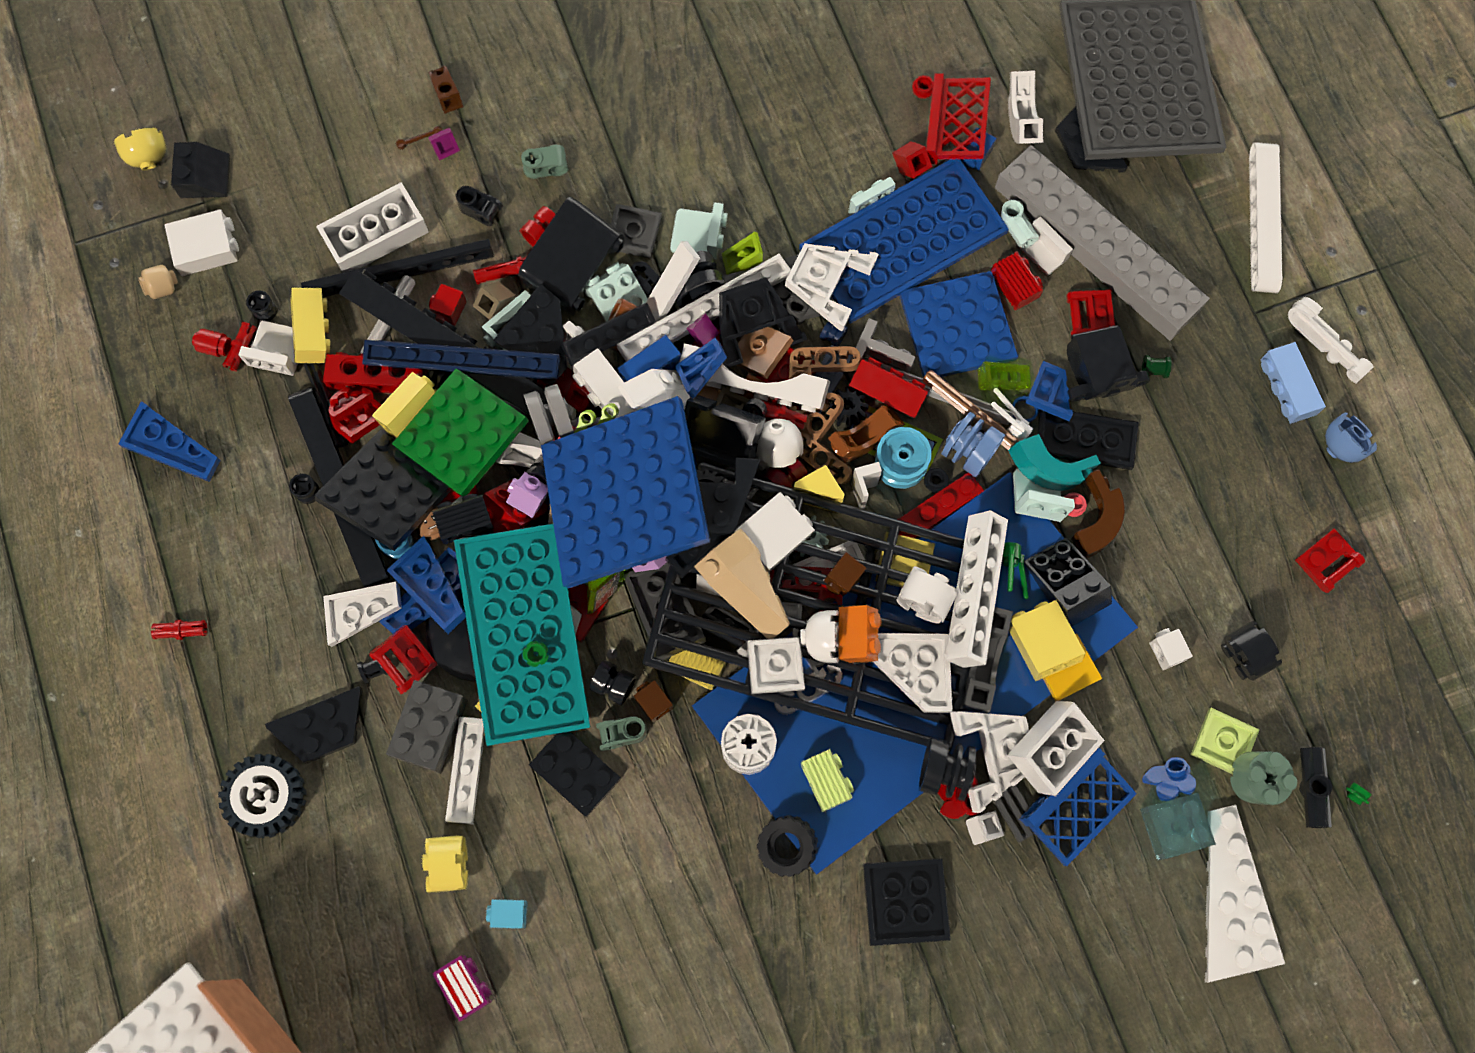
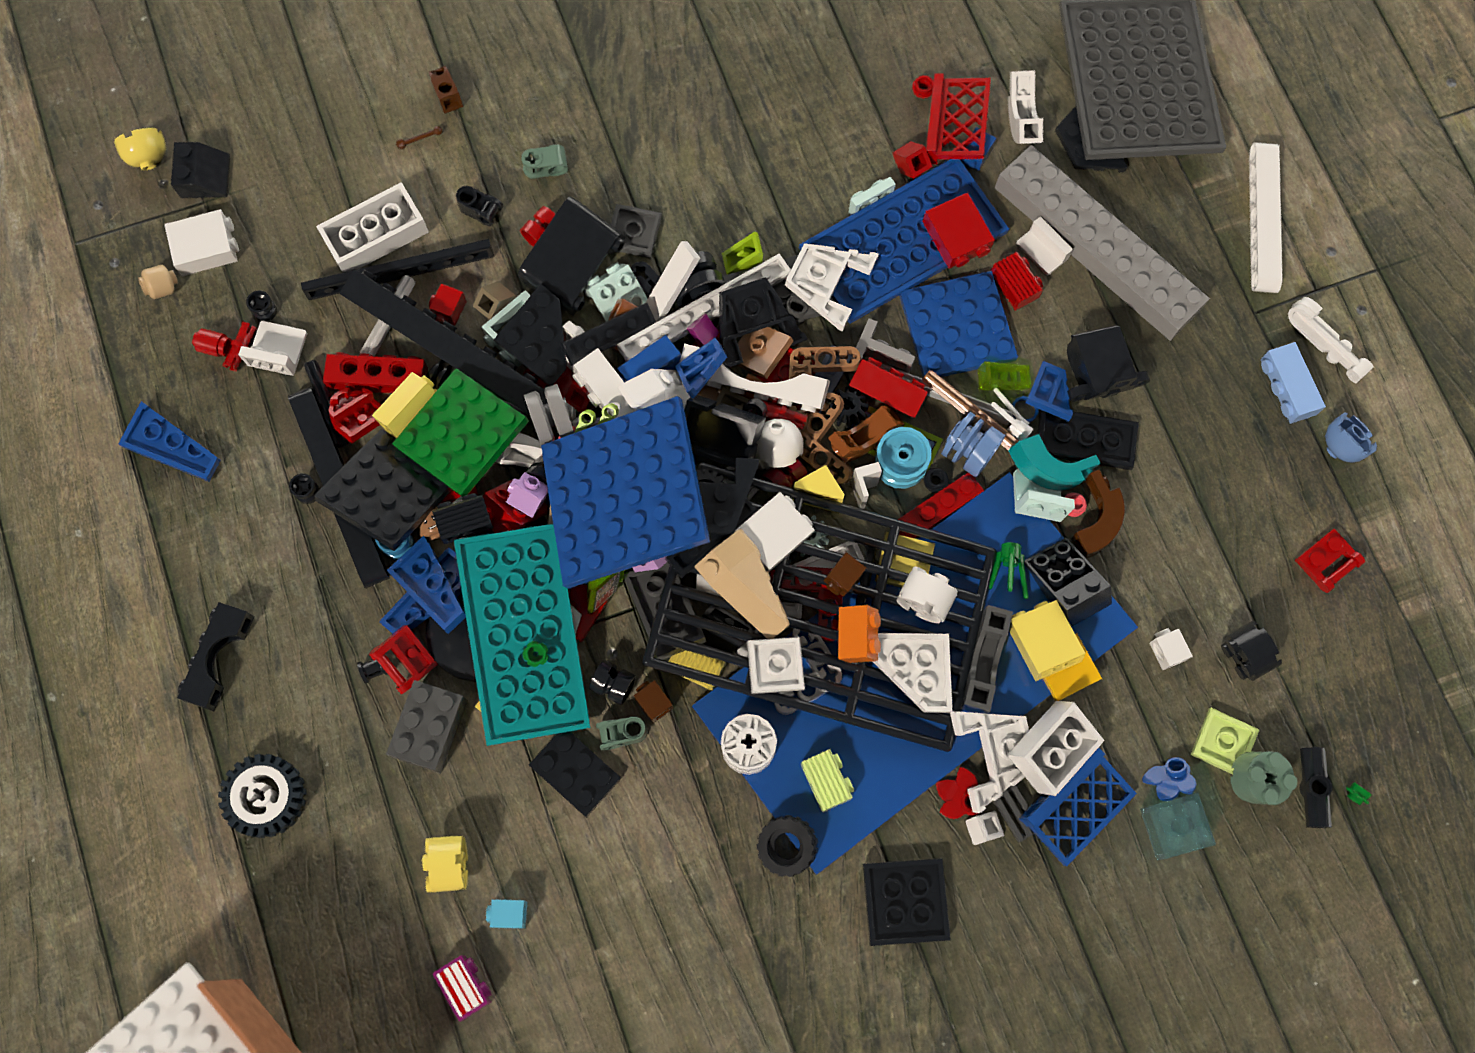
(179, 629): red pin -> none
(225, 626): none -> black arch
(309, 325): light yellow brick -> none
(320, 727): black wing -> none
(358, 609): white wing -> none
(444, 143): magenta tile -> none
(463, 358): dark blue tile -> none
(465, 771): white plate -> none
(498, 270): red pin -> none
(700, 229): light aqua bracket -> none
(822, 636): white cylinder -> none
(833, 334): dark blue wheel -> none
(947, 769): black wheel -> none
(958, 231): none -> red brick
(976, 589): white brick -> none
(1019, 225): light aqua piece -> none
(1098, 309): red plate -> none
(1157, 366): dark green bush -> none
(1237, 914): white wing -> none

